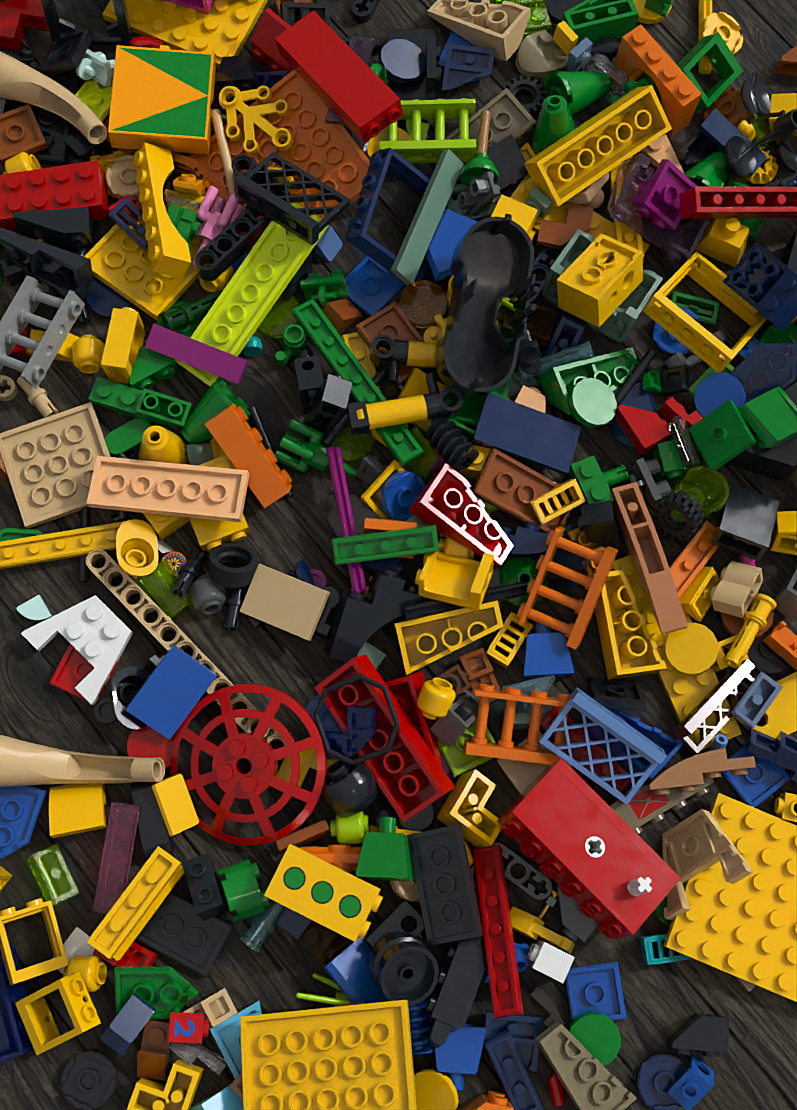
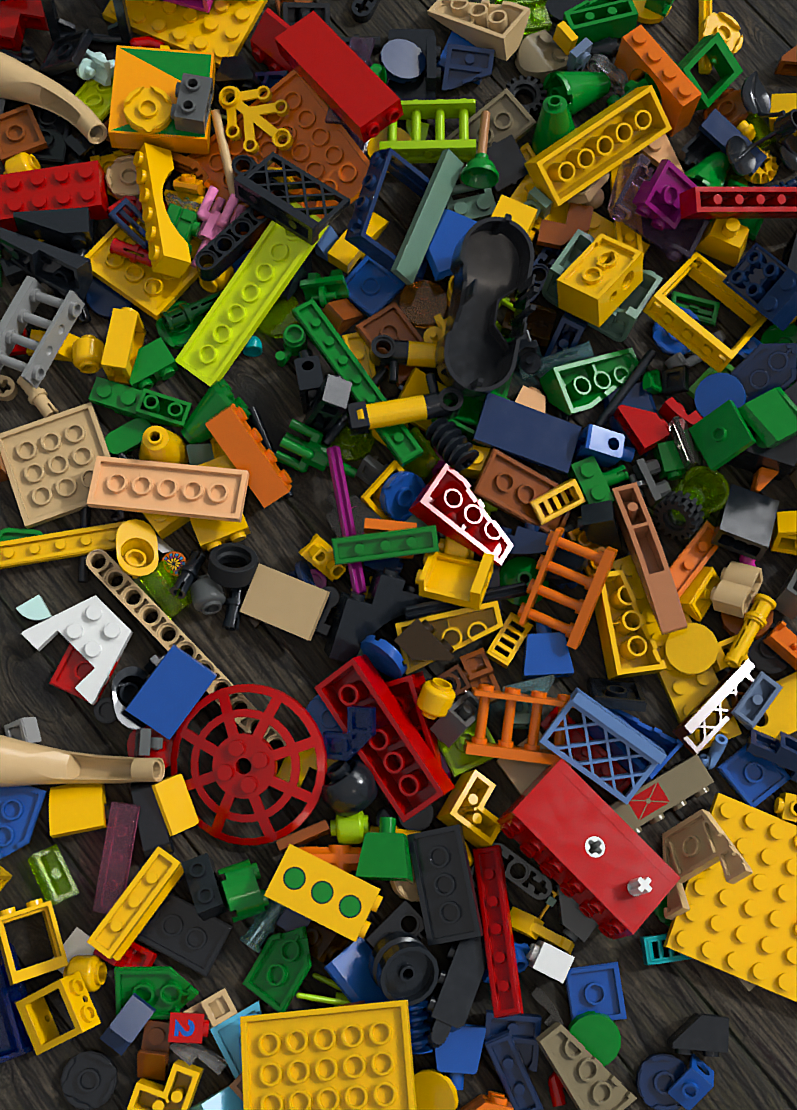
(24, 729): none -> light grey slope
(120, 248): none -> red pin
(145, 743): none -> dark grey tile
(148, 110): none -> yellow tile
(193, 103): none -> dark grey brick
(196, 353): magenta tile -> none
(280, 968): none -> green tile
(321, 556): none -> yellow hips
(346, 255): none -> yellow slope
(384, 656): none -> blue tile
(390, 706): black piece -> none
(421, 644): none -> dark brown slope
(481, 194): dark grey hips -> none
(592, 402): tile -> none
(604, 445): none -> blue torso
(689, 772): medium nougat slope -> none
(762, 478): none -> orange slope

